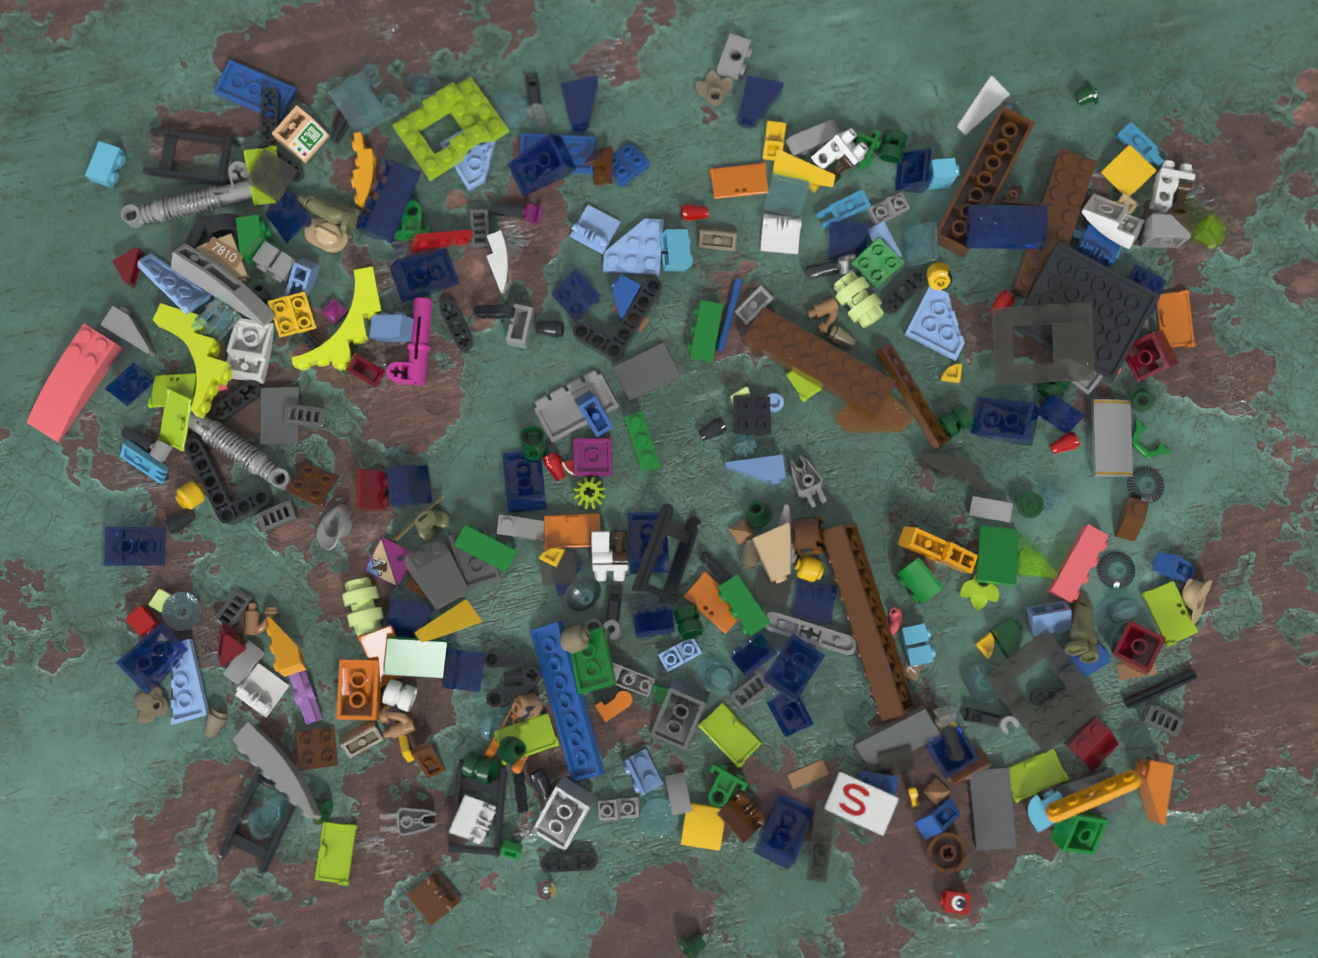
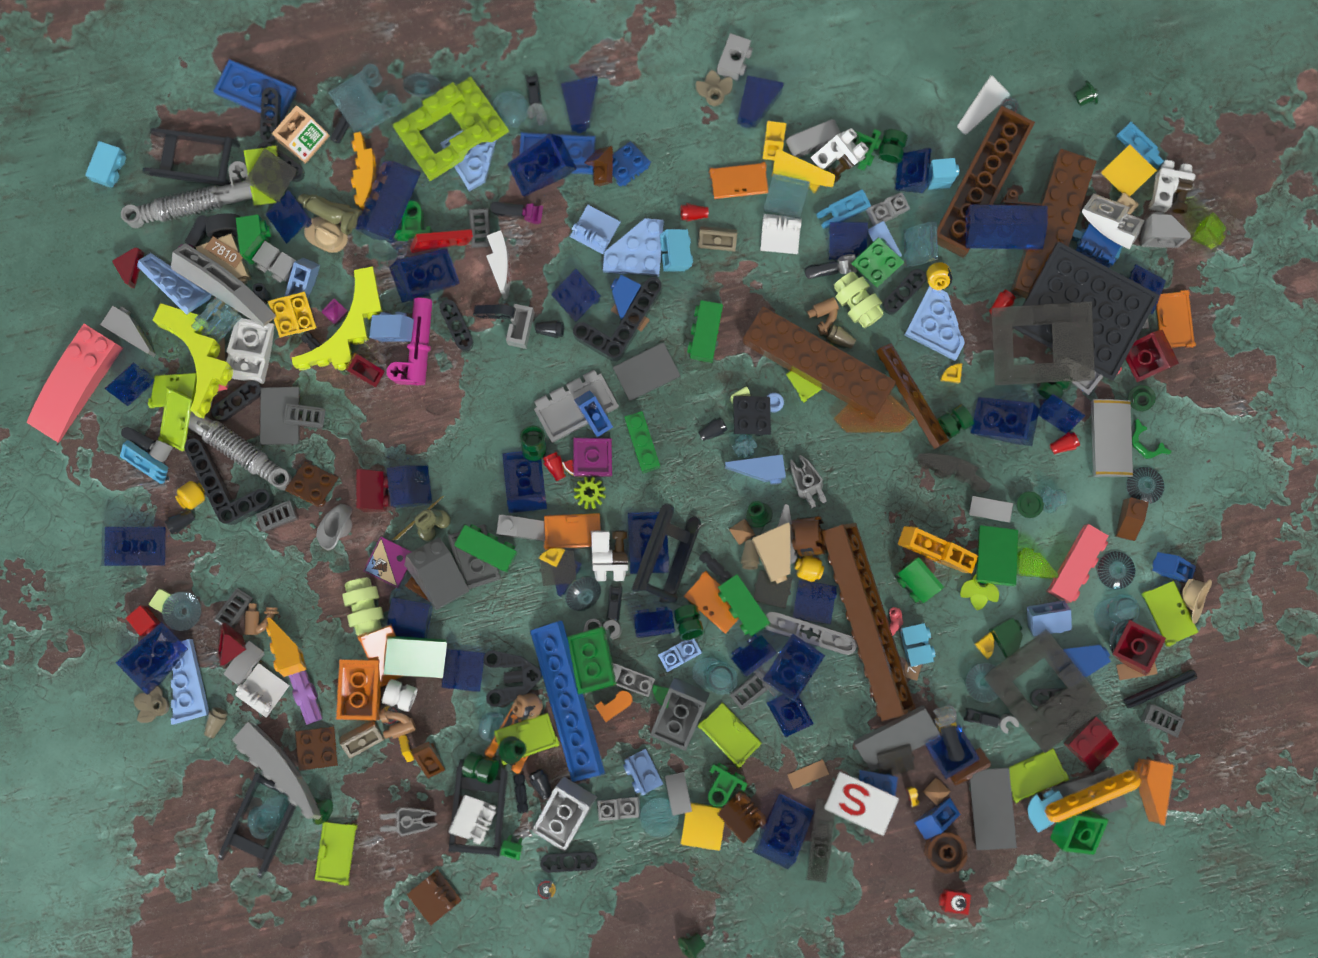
(455, 619): yellow sticker -> none
(575, 639): dark tan head -> none
(729, 314): blue bar -> none
(753, 304): light grey slope -> none
(1083, 631): olive piece -> none

